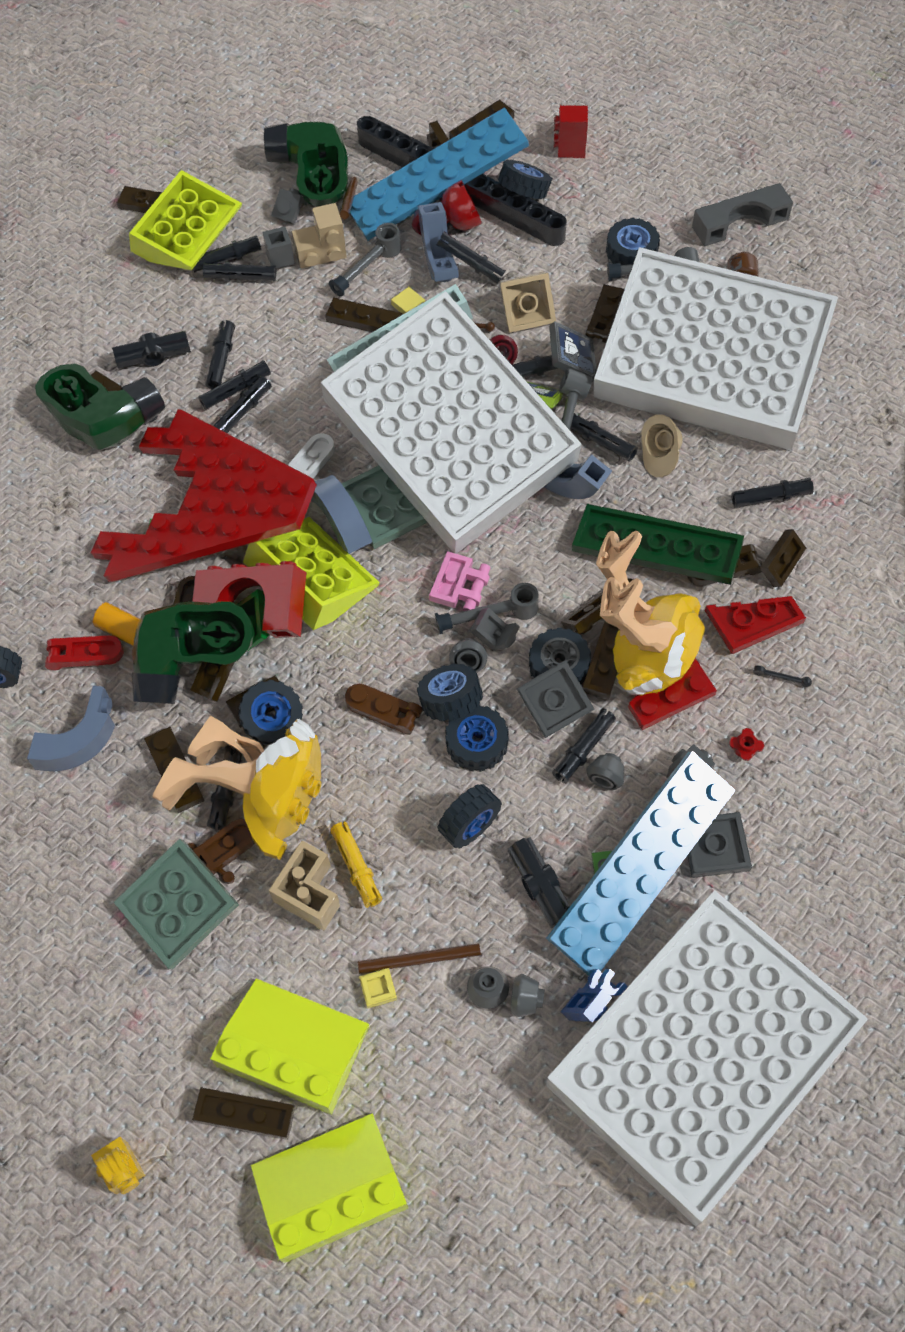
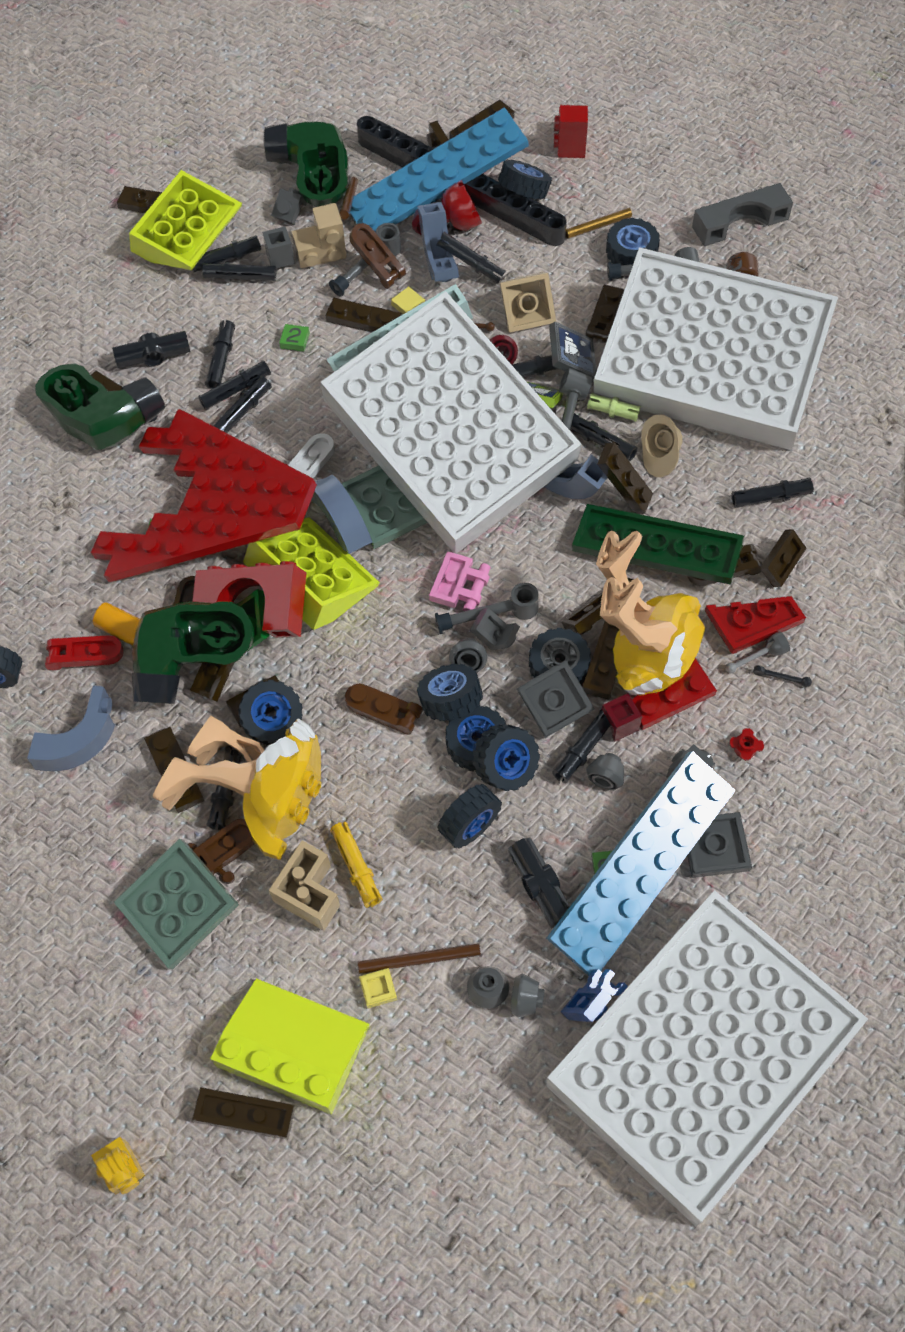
(294, 337): none -> bright green tile
(327, 1188): neon yellow slope -> none
(376, 254): none -> reddish brown plate
(499, 744): none -> black wheel
(598, 223): none -> pearl gold bar
(613, 407): none -> yellowish green pin
(622, 716): none -> dark red panel
(625, 478): none -> dark brown plate
(776, 645): none -> hinge

